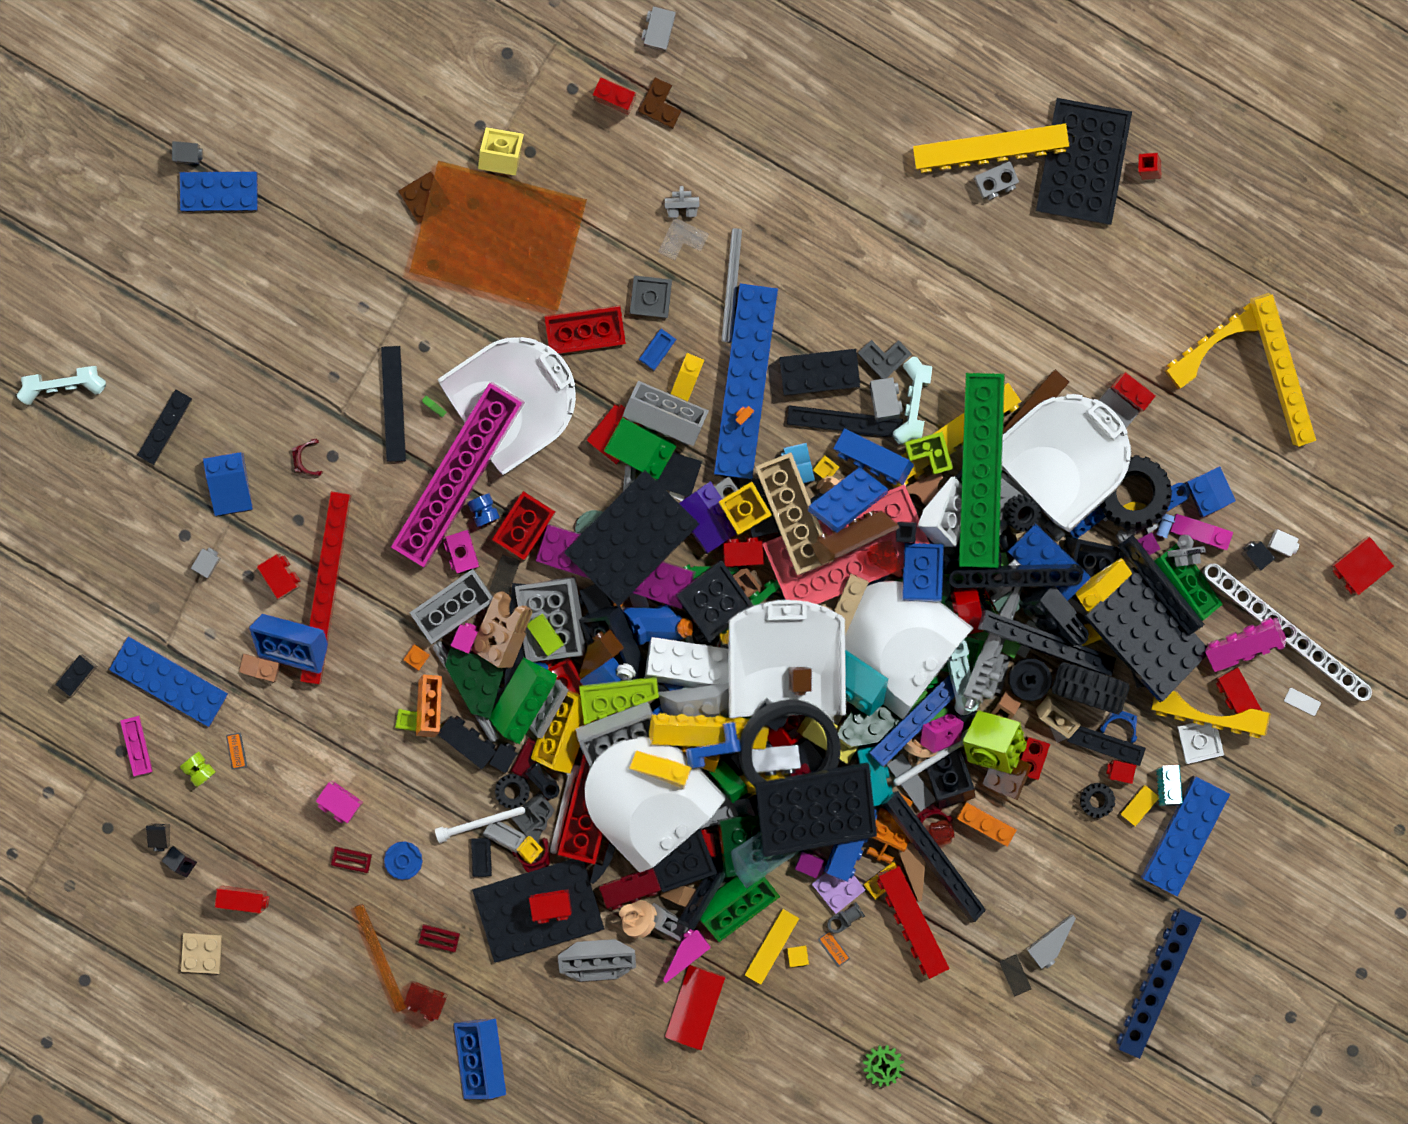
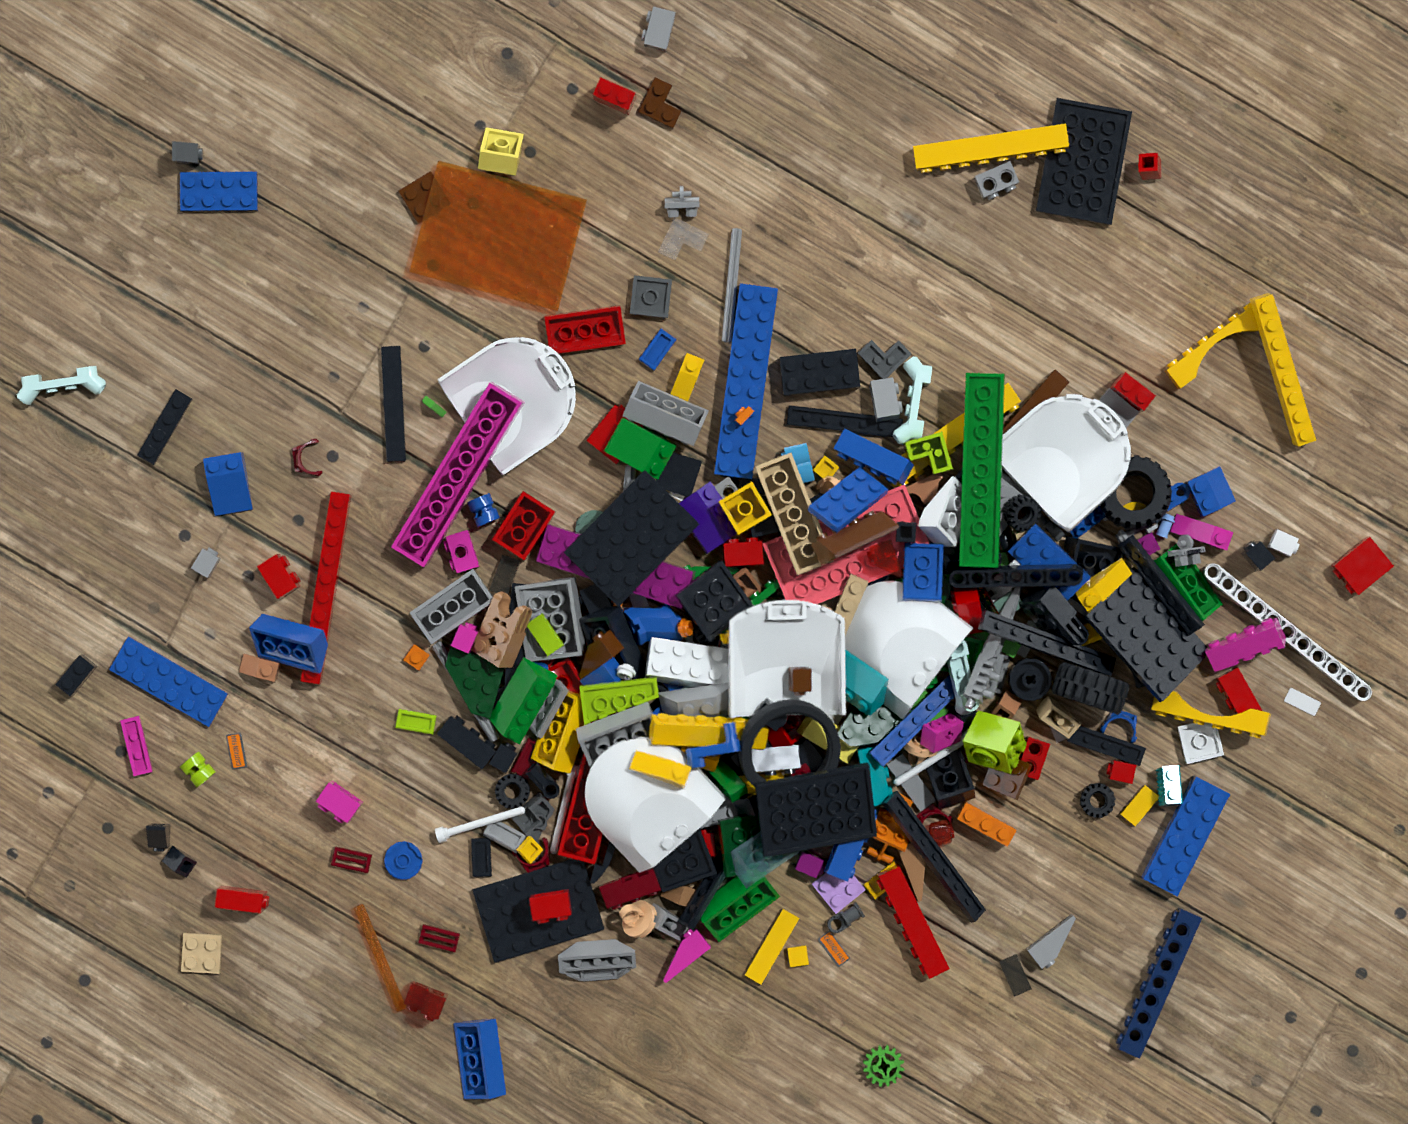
(429, 706): orange brick -> none
(695, 1007): red slope -> none

